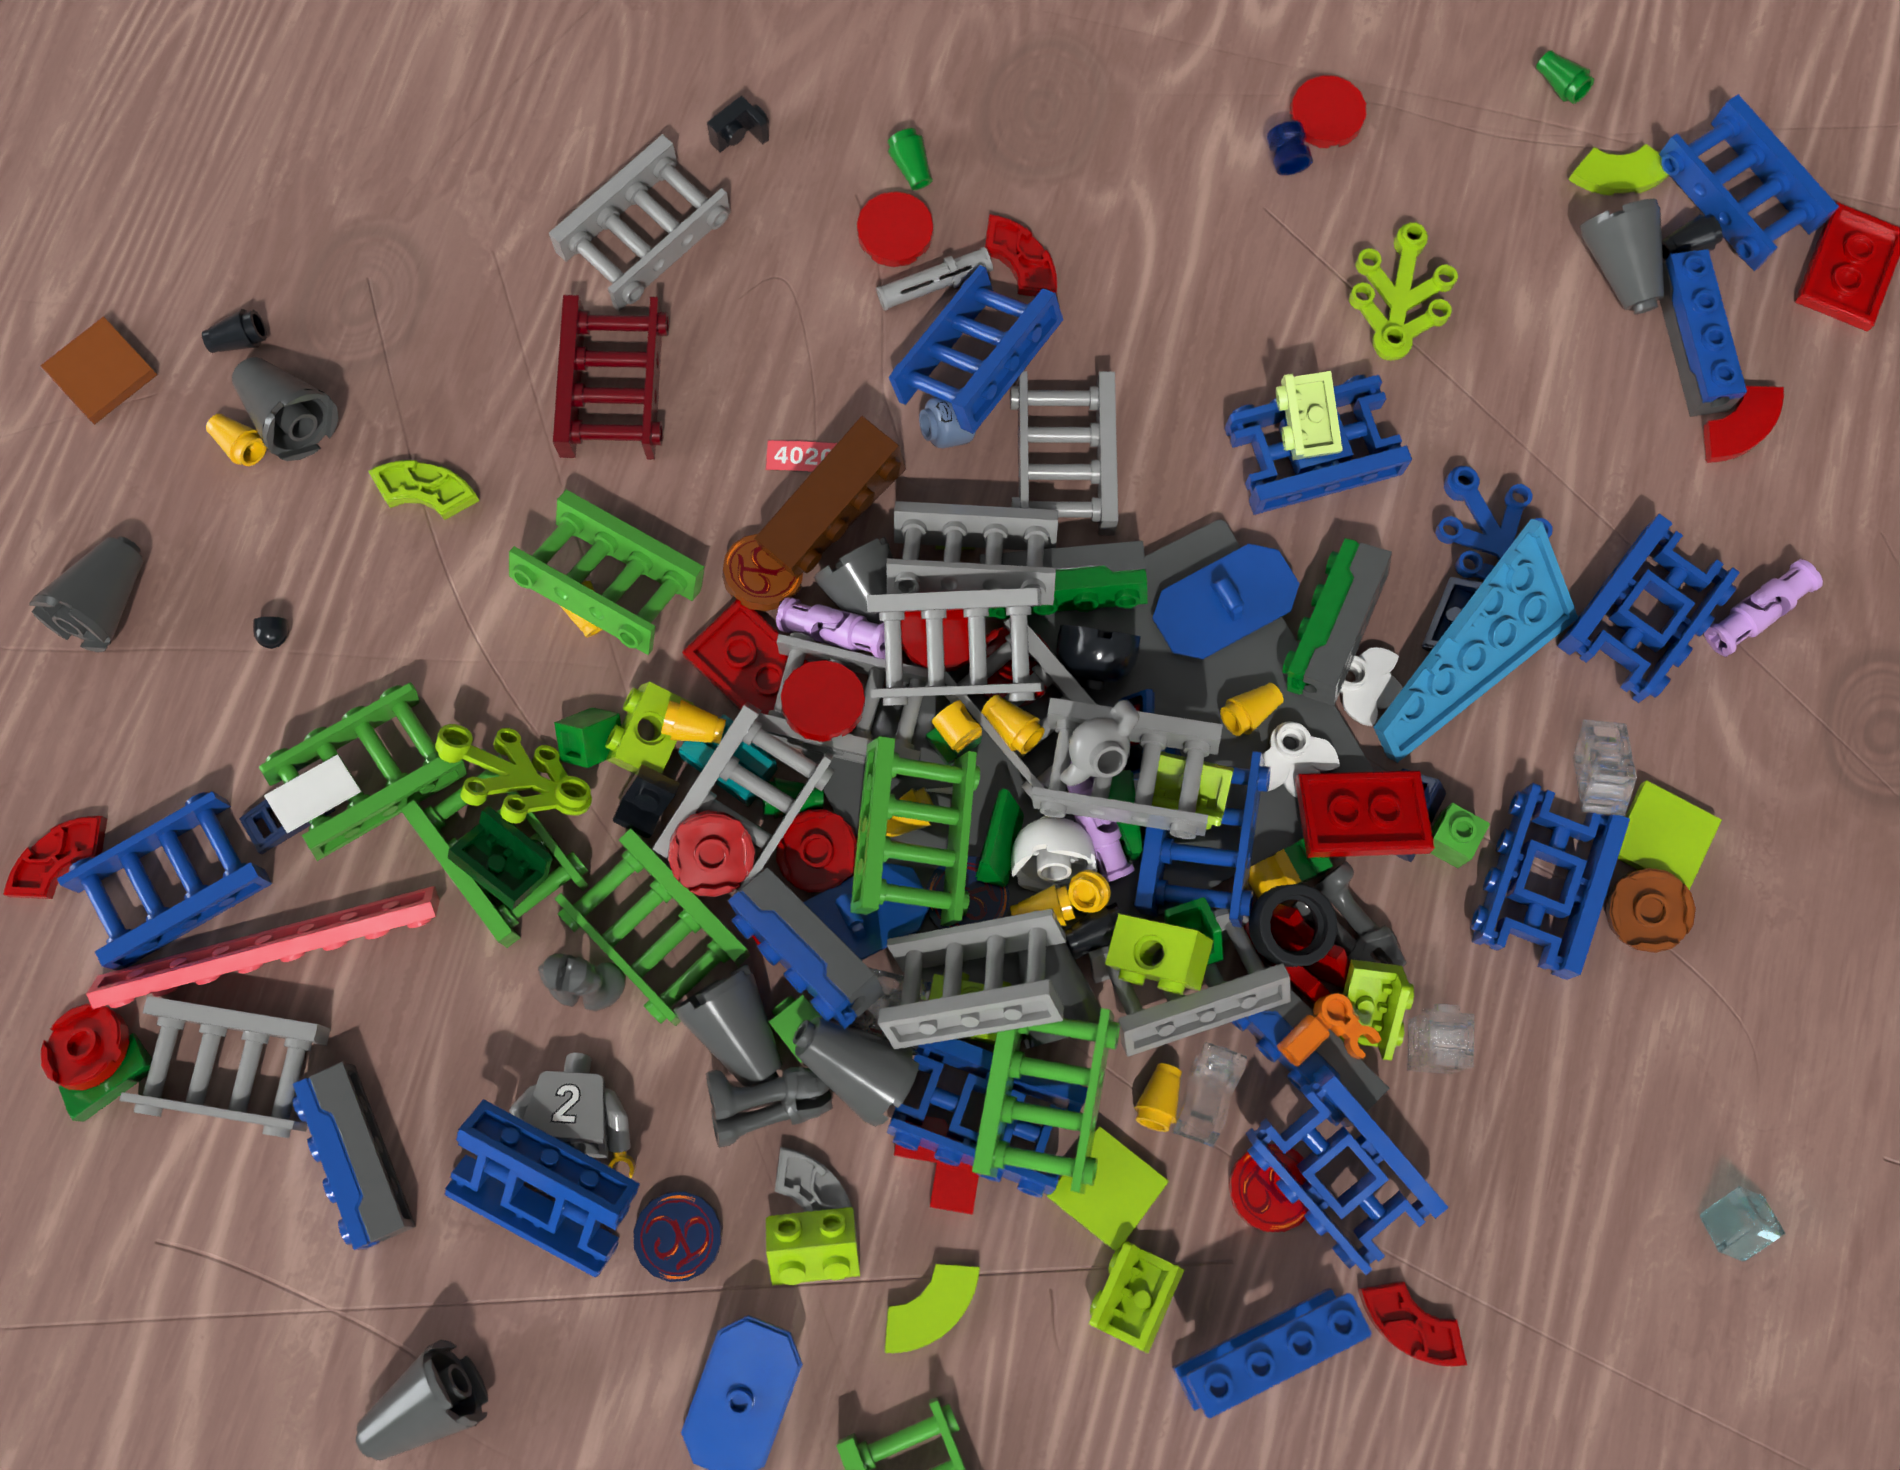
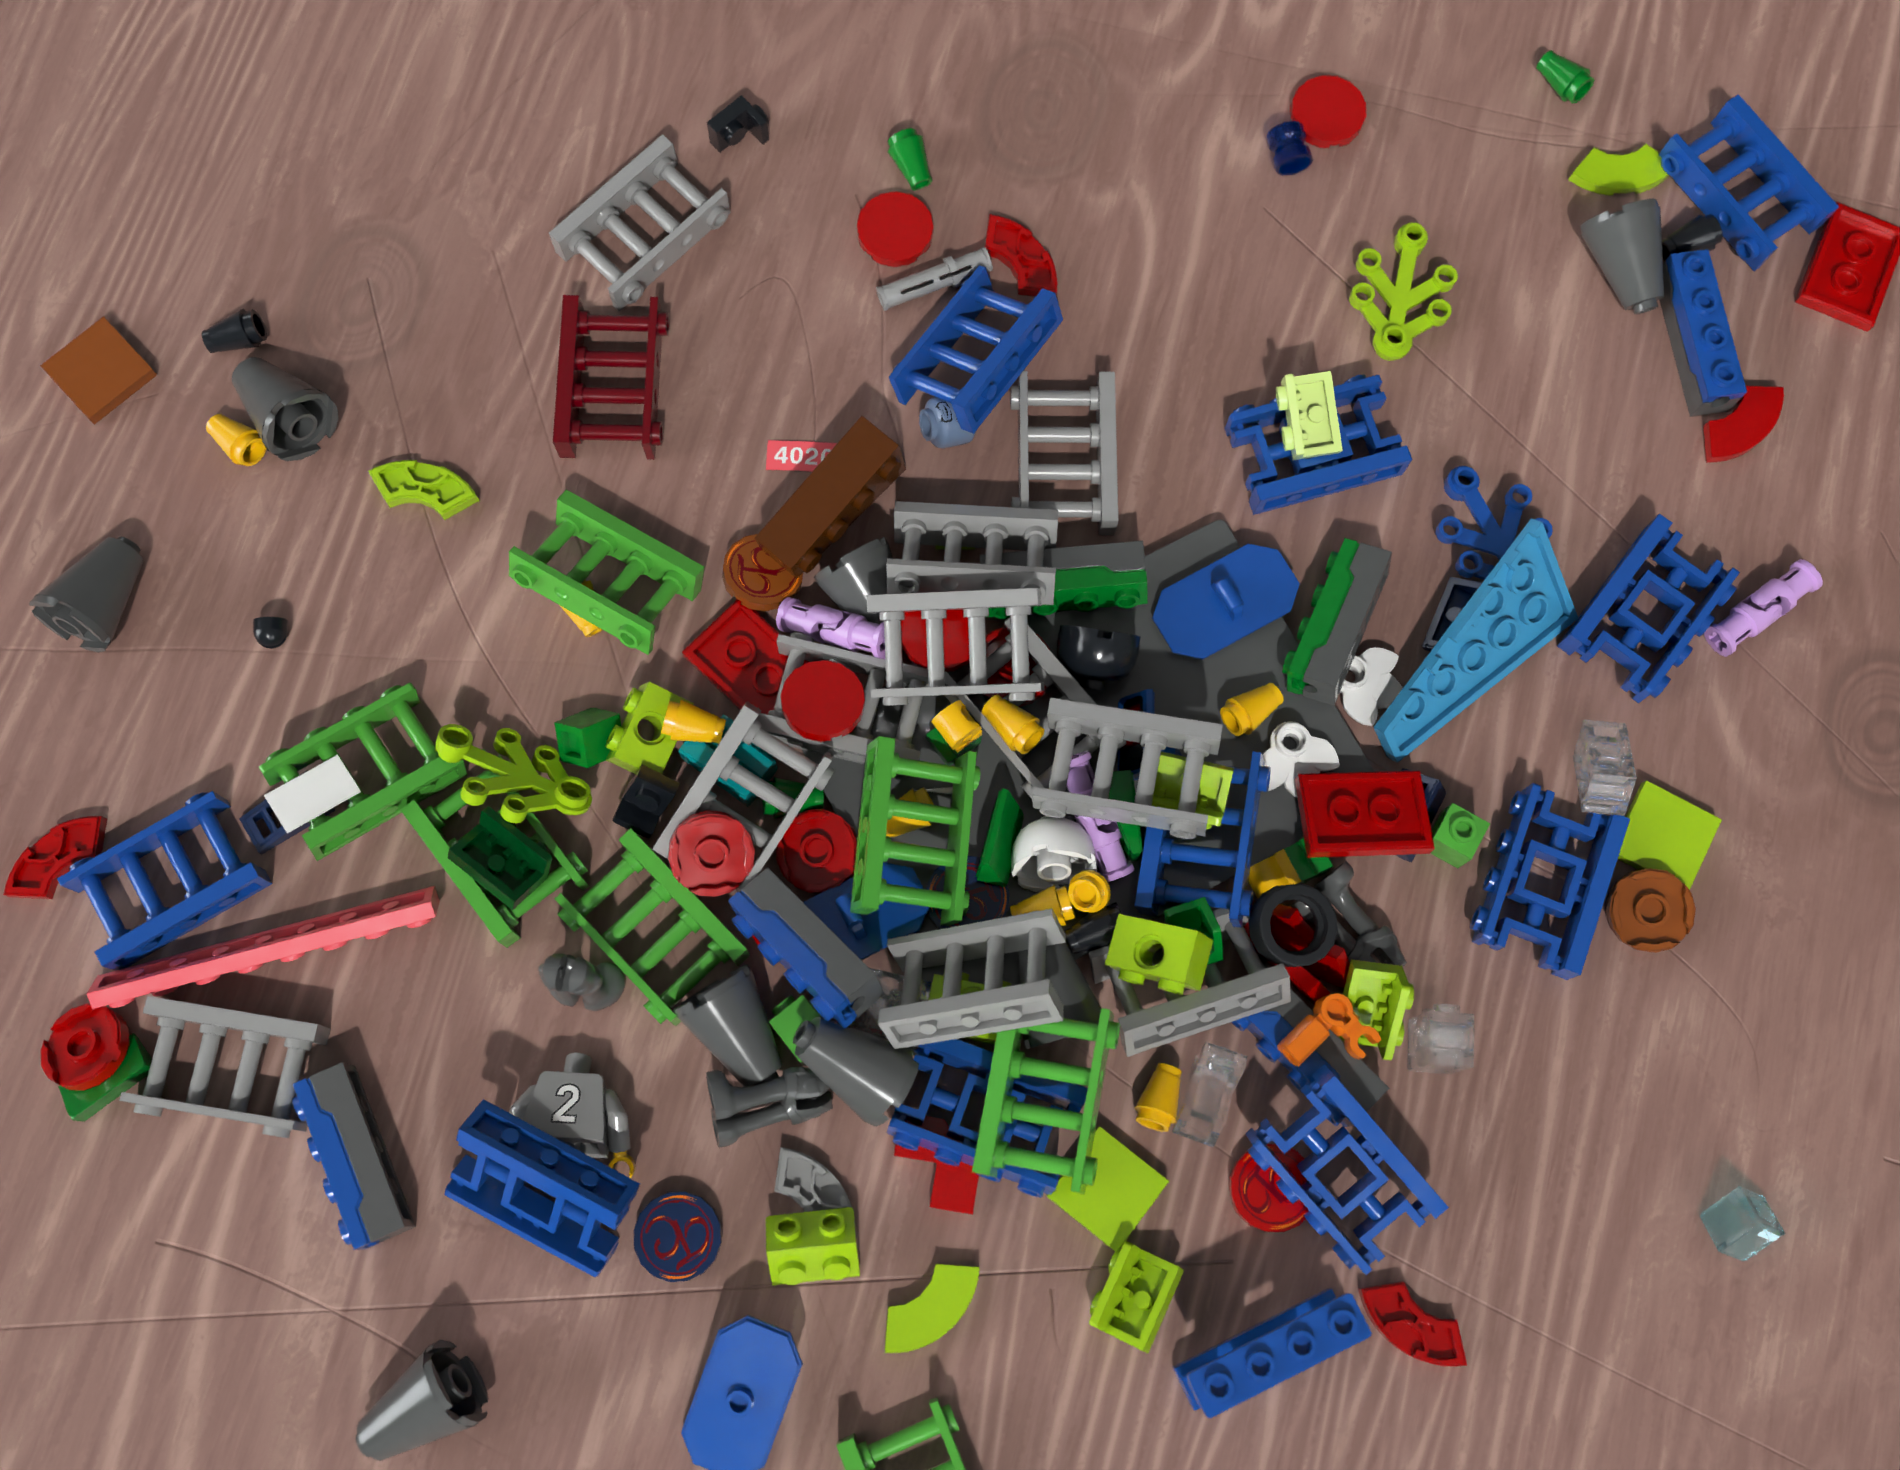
(1101, 745): light grey piece -> none

